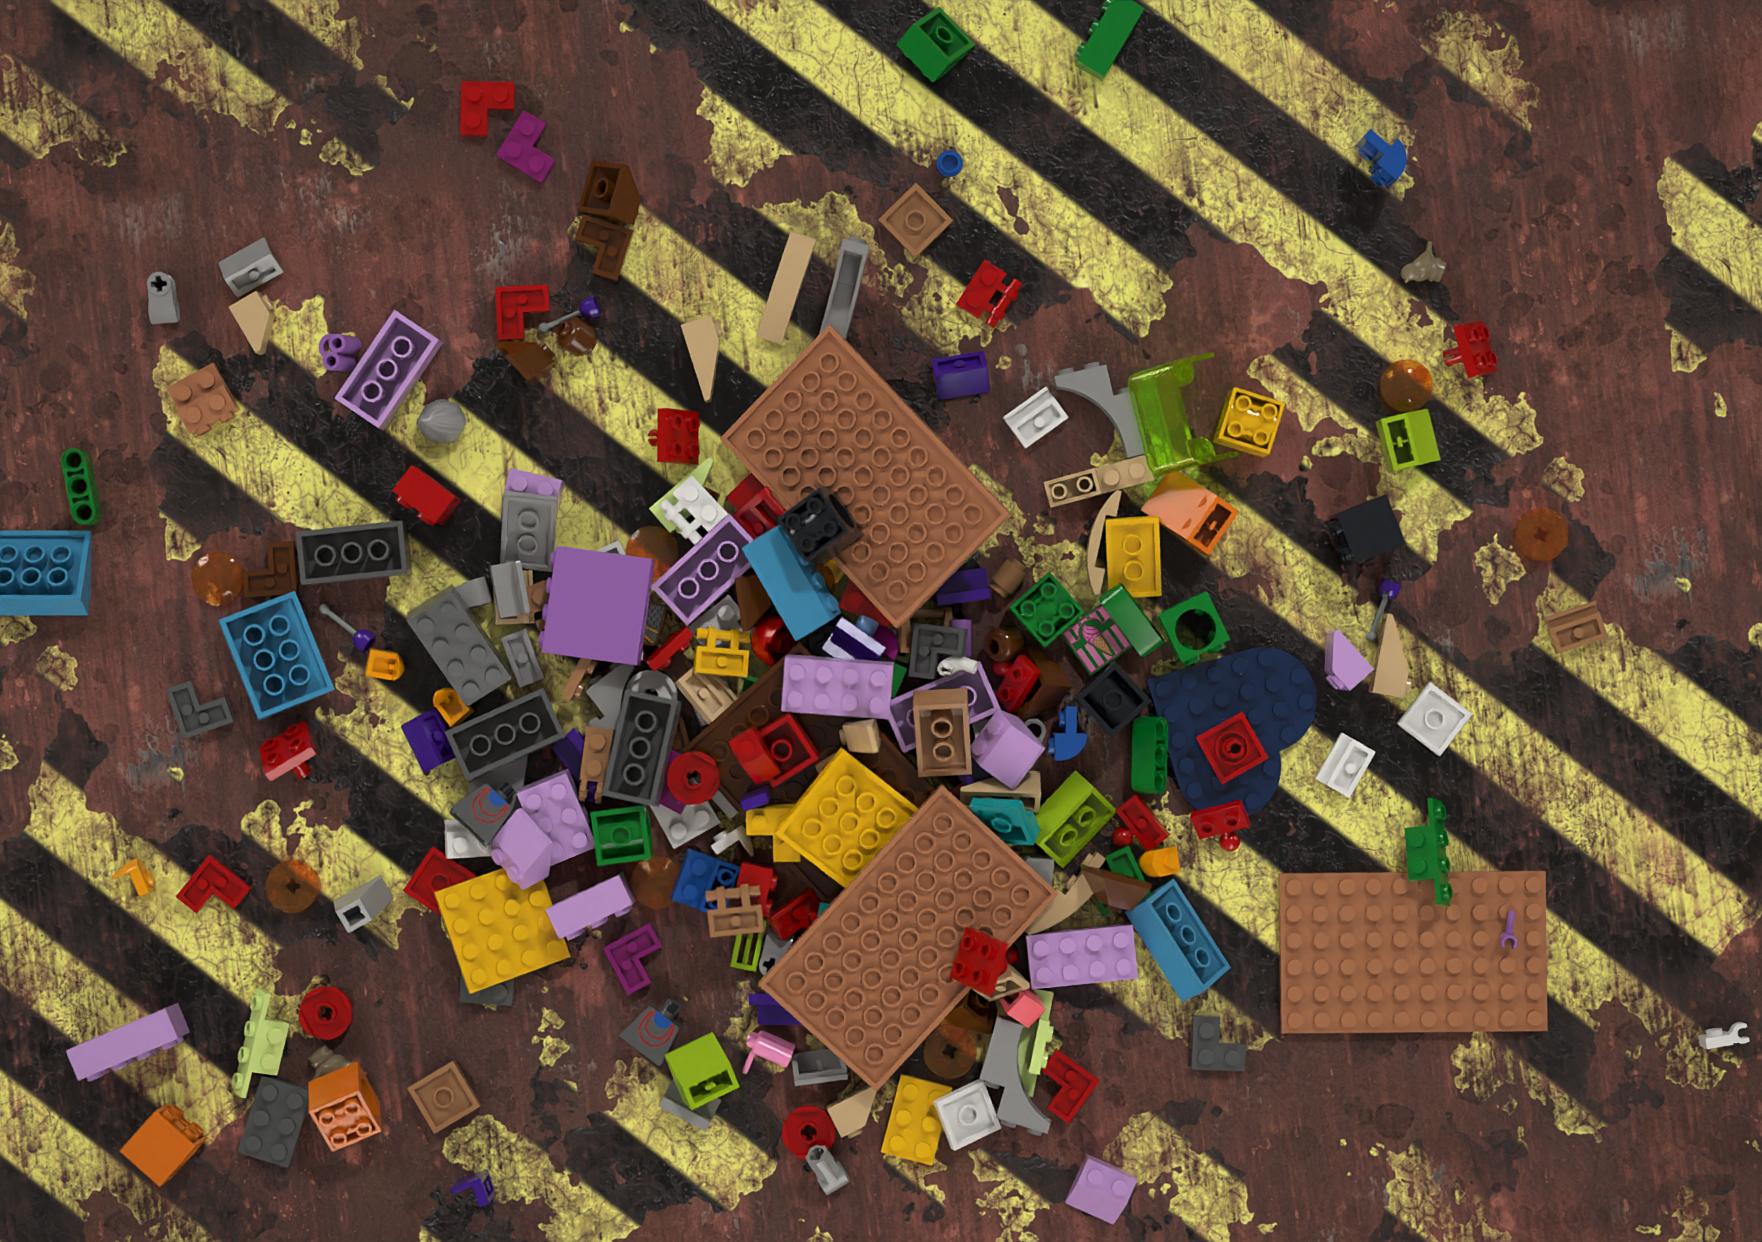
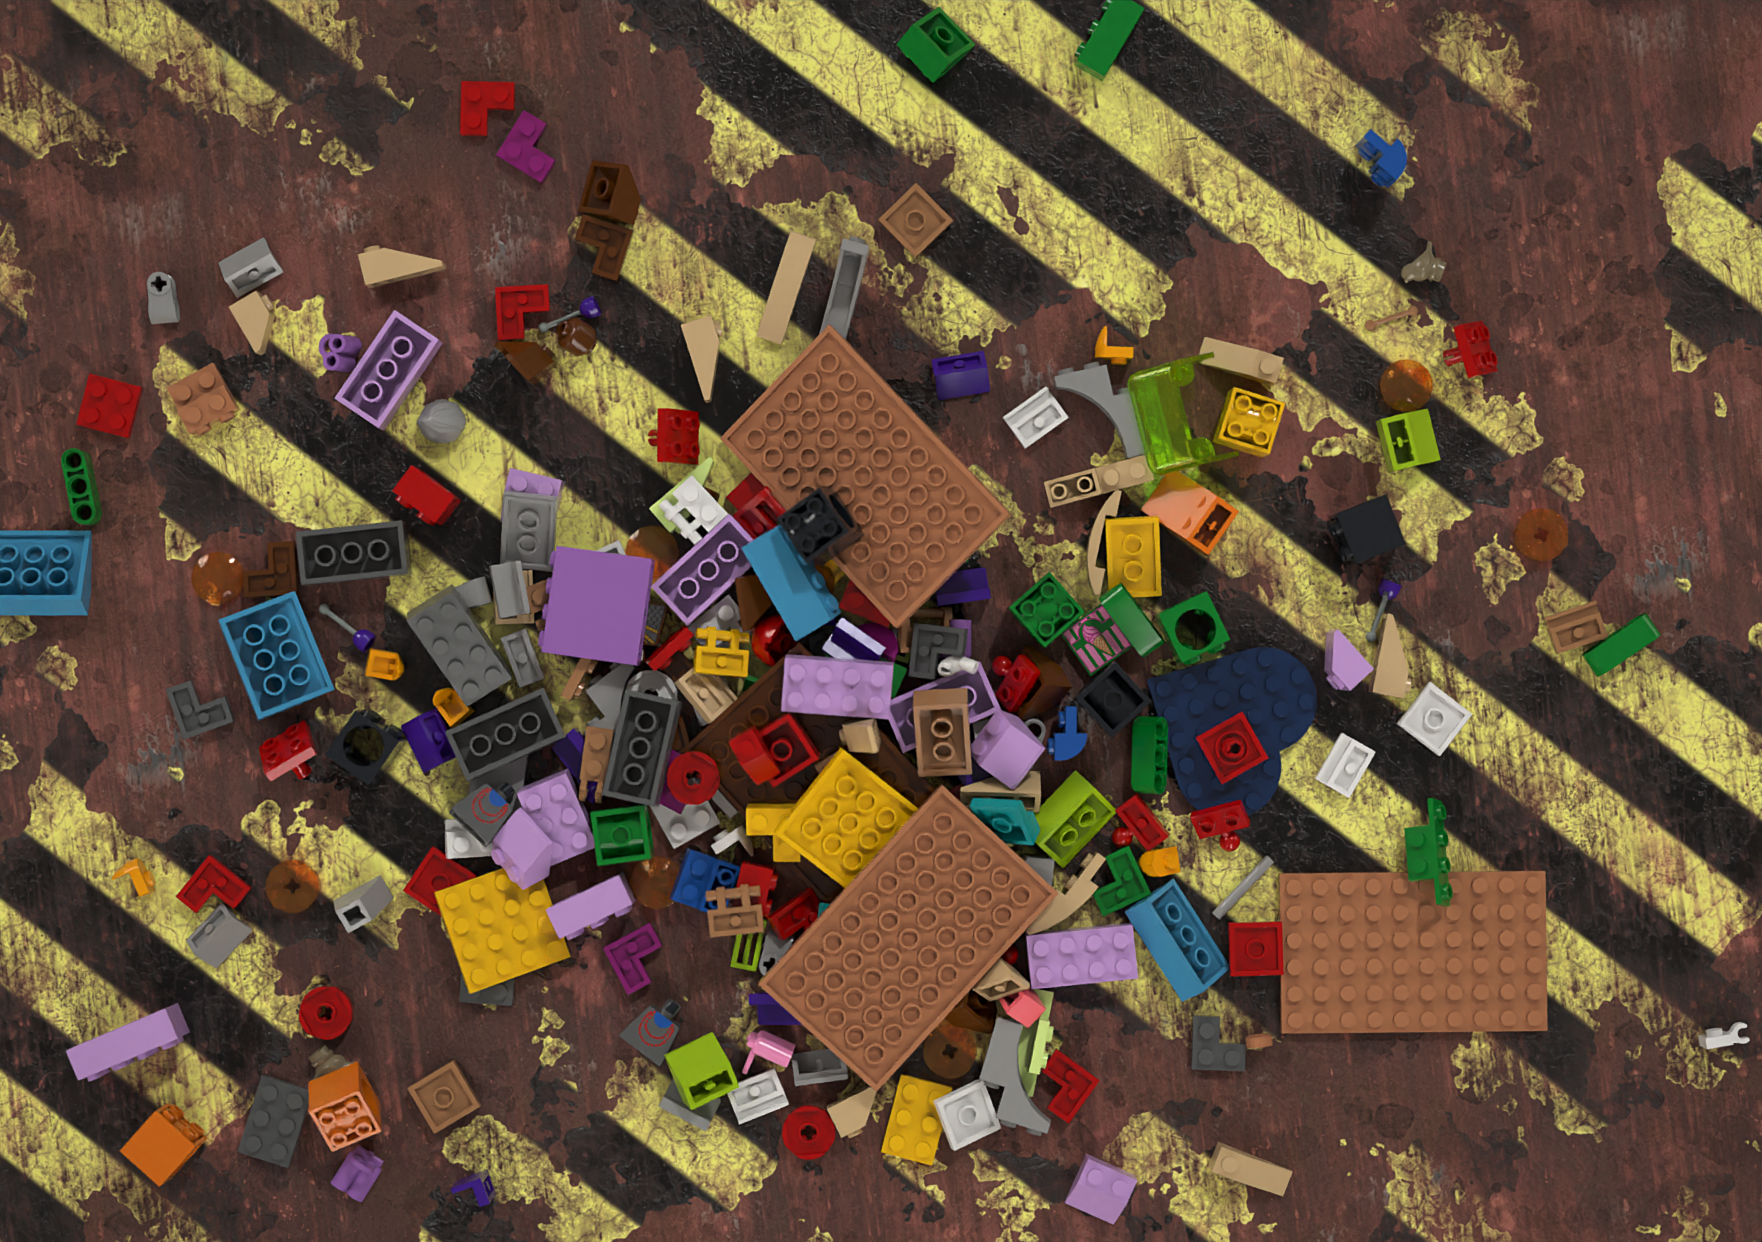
(109, 406): none -> red plate
(218, 936): none -> light grey panel
(262, 1044): yellowish green bracket -> none
(343, 750): none -> black brick
(358, 1173): none -> medium lavender piece
(390, 266): none -> tan slope
(756, 798): dark purple tile -> none
(758, 1096): none -> white plate
(828, 1172): light grey piece -> none
(867, 625): medium blue hinge -> none
(949, 163): blue plate -> none
(980, 961): red plate -> none
(982, 288): red plate -> none
(1004, 643): reddish brown head -> none
(1008, 577): medium nougat brick -> none
(1115, 889): reddish brown slope -> none
(1117, 355): none -> light orange plate
(1242, 361): none -> tan slope
(1243, 887): none -> light grey bar
(1249, 1169): none -> tan slope
(1255, 948): none -> red plate
(1258, 1040): none -> nougat tile
(1370, 324): none -> medium nougat hinge
(1509, 931): medium lavender hand -> none
(1621, 644): none -> green beam

